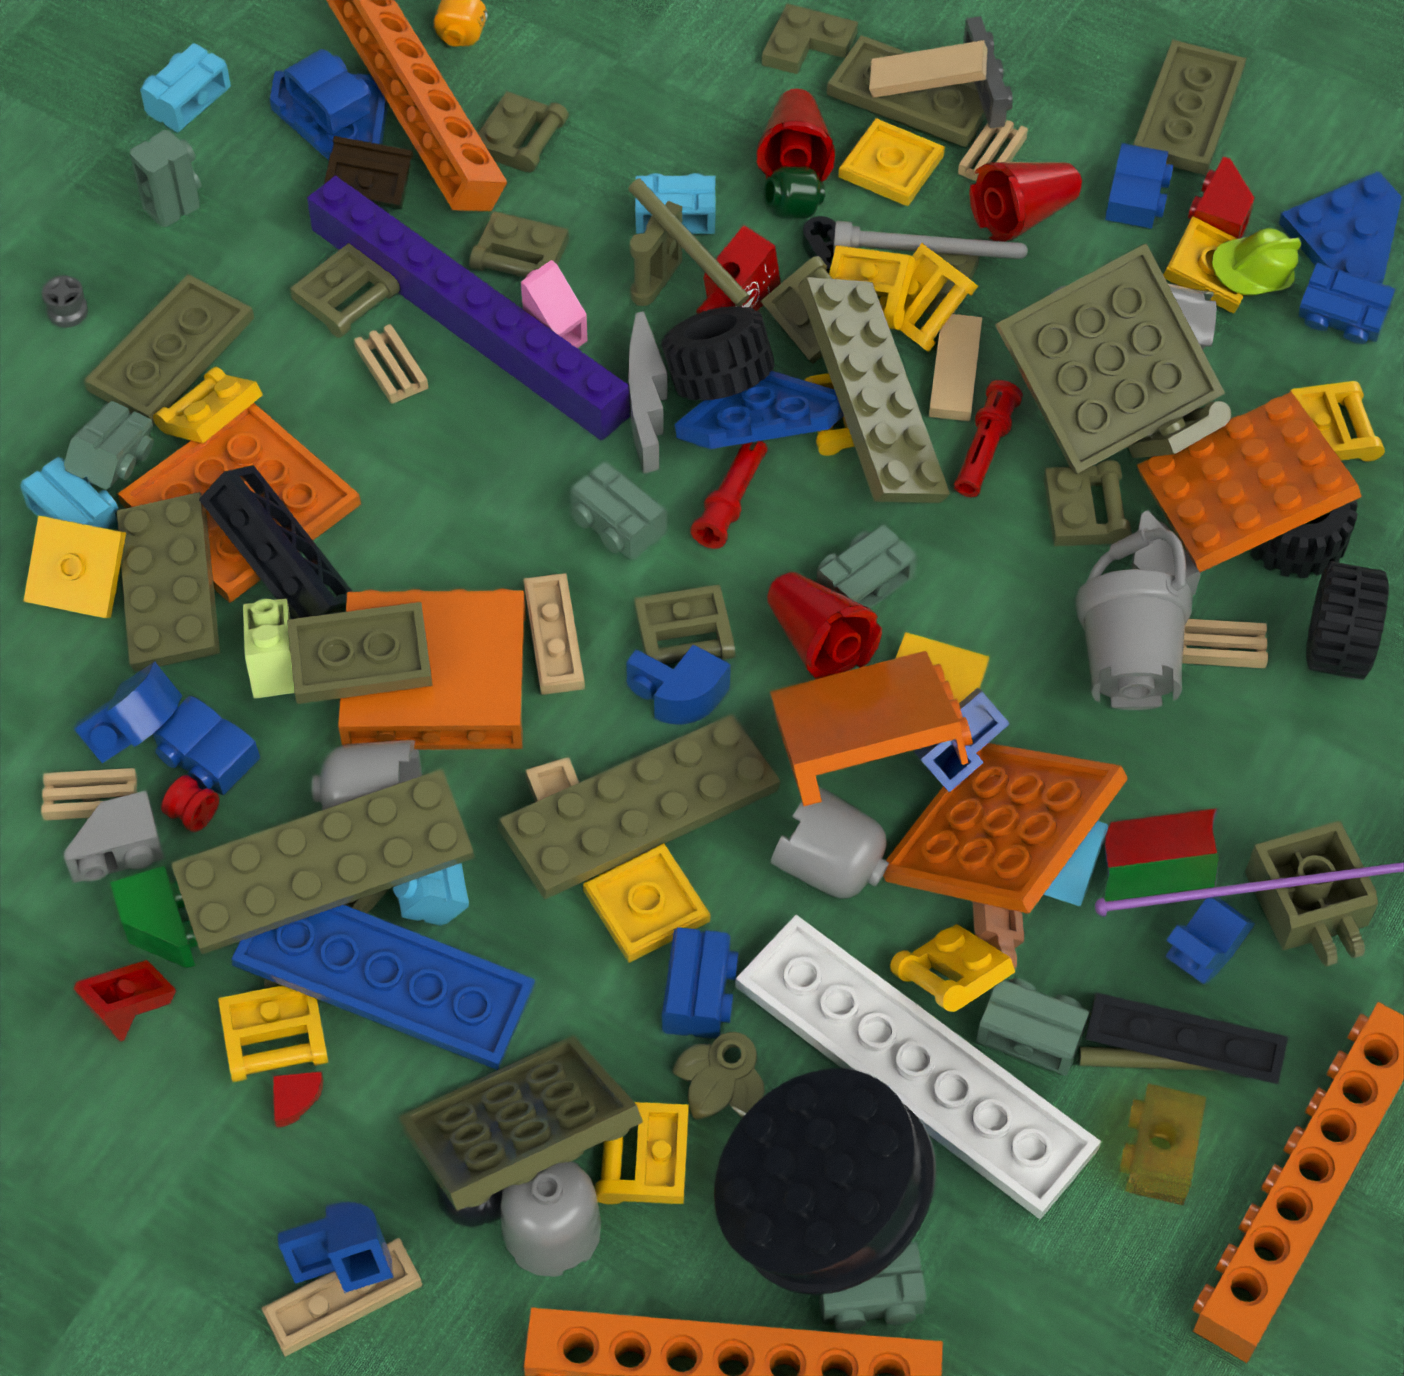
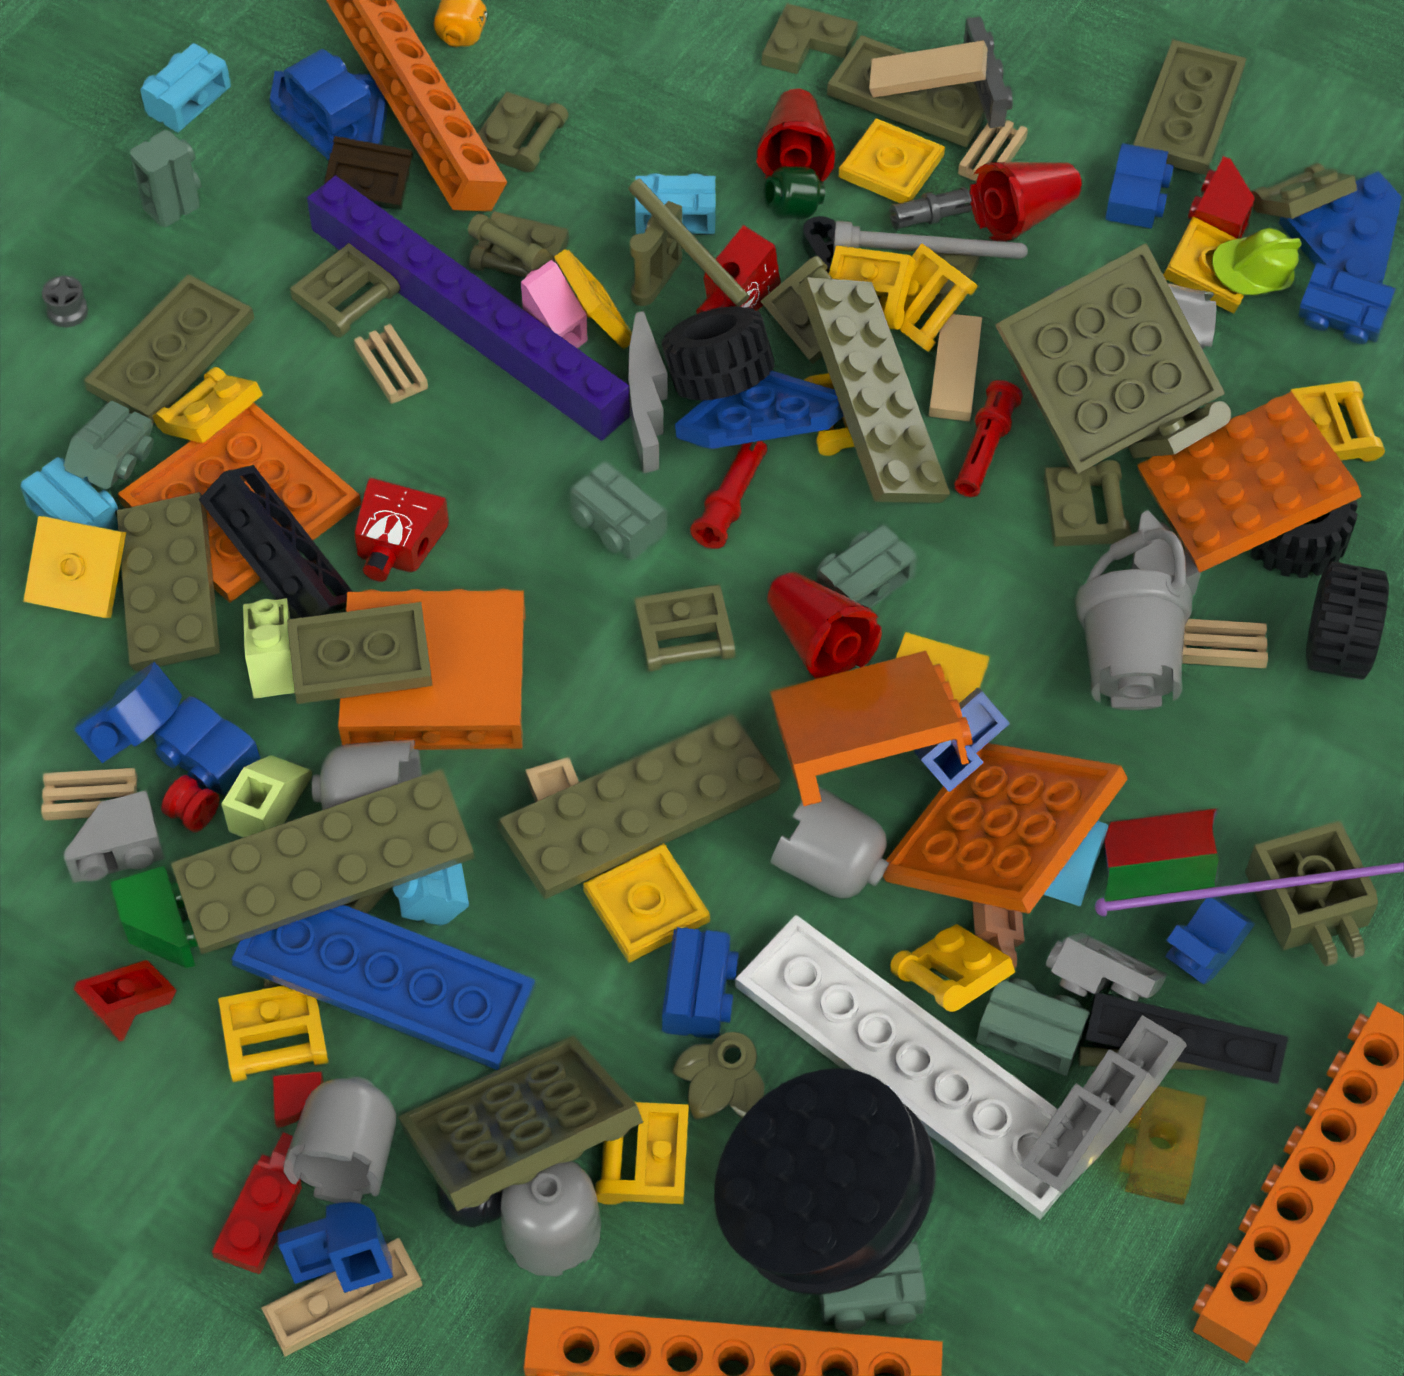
(259, 1212): none -> red hinge
(264, 795): none -> yellowish green slope
(342, 1140): none -> light grey cylinder
(397, 527): none -> red torso
(509, 245): none -> olive plate
(553, 634): tan tile -> none
(594, 298): none -> yellow plate
(683, 692): blue brick -> none
(930, 208): none -> dark grey pin
(1091, 966): none -> light grey plate
(1104, 1106): none -> light grey slope
(1303, 192): none -> olive plate

